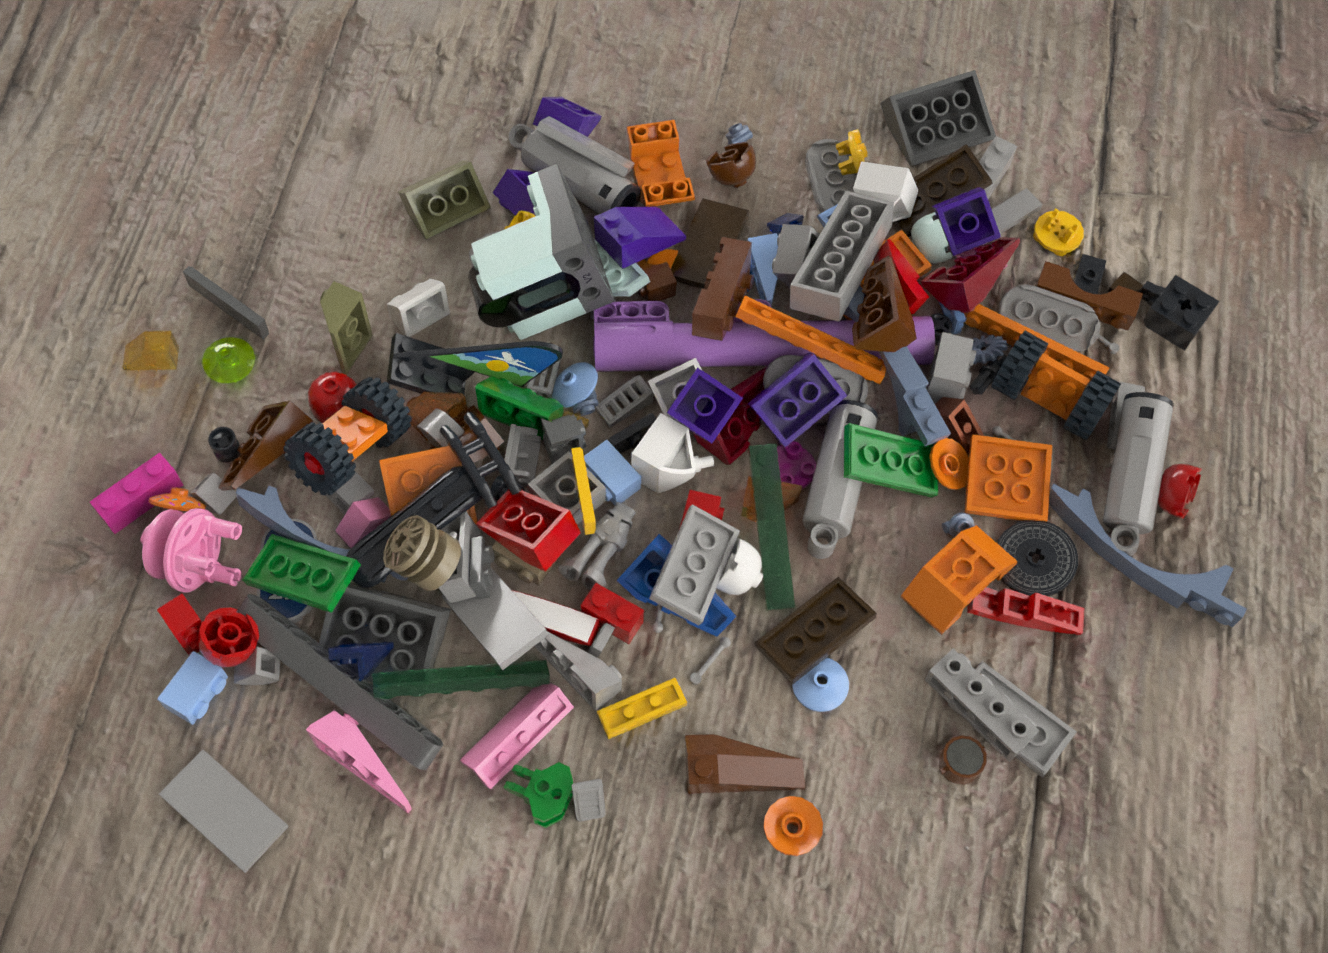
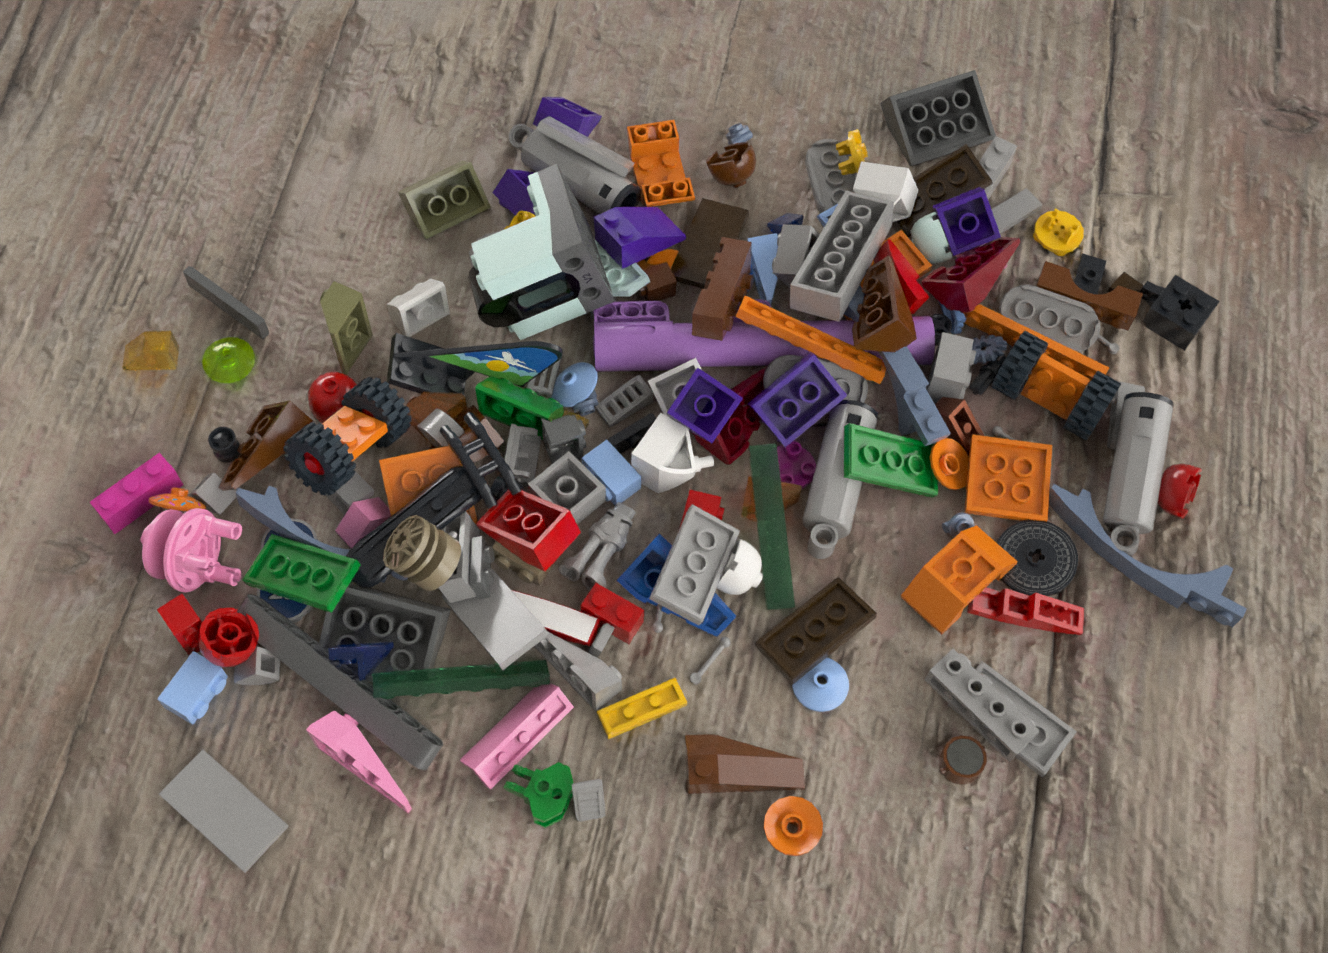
(583, 491): yellow tile -> none

